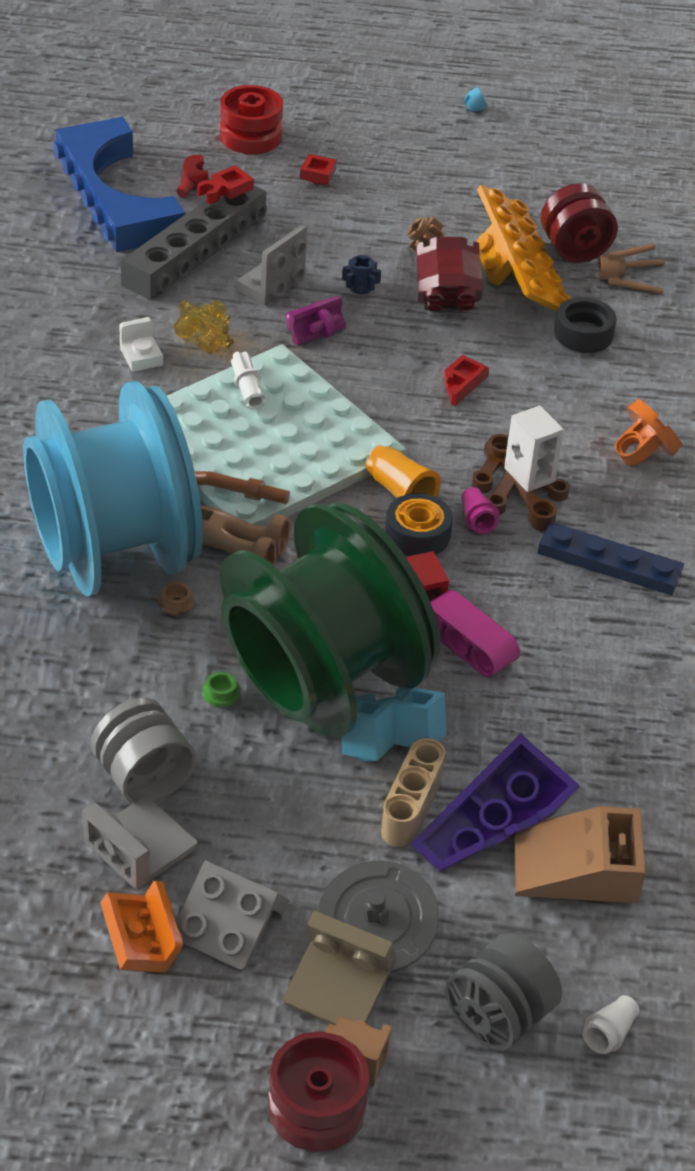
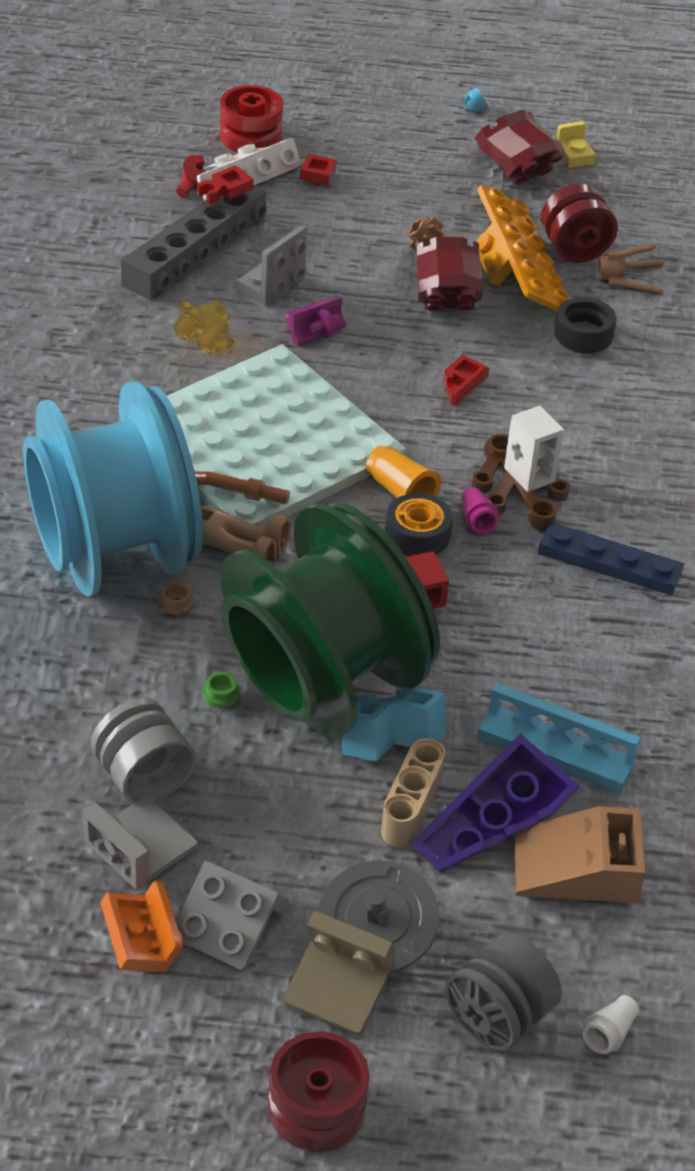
(124, 218): blue arch -> none
(139, 344): white bracket -> none
(248, 380): white axle -> none
(257, 162): none -> white bracket
(361, 274): dark blue gear -> none
(370, 1041): medium nougat brick -> none
(473, 634): dark pink beam -> none
(520, 146): none -> dark red brick
(576, 147): none -> light yellow bracket
(581, 757): none -> medium azure fence
(648, 432): orange tile -> none

